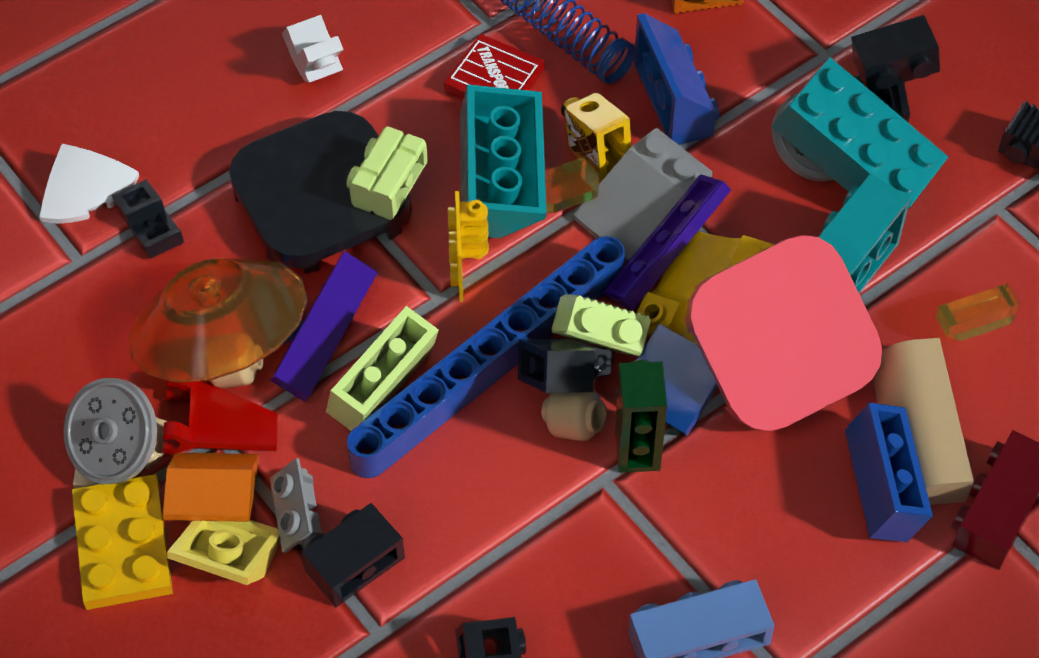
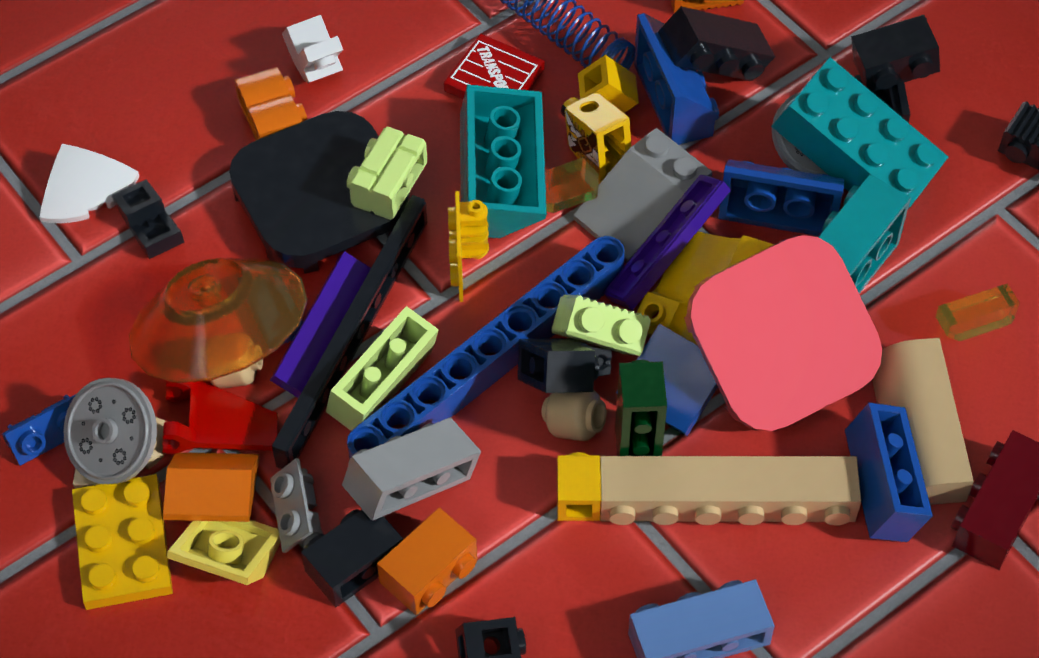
(38, 433): none -> blue hinge
(268, 102): none -> orange brick
(350, 333): none -> black tile
(410, 468): none -> light grey brick
(428, 561): none -> orange brick
(578, 487): none -> yellow brick
(611, 82): none -> yellow brick
(716, 44): none -> black brick
(729, 489): none -> tan brick
(779, 197): none -> blue slope

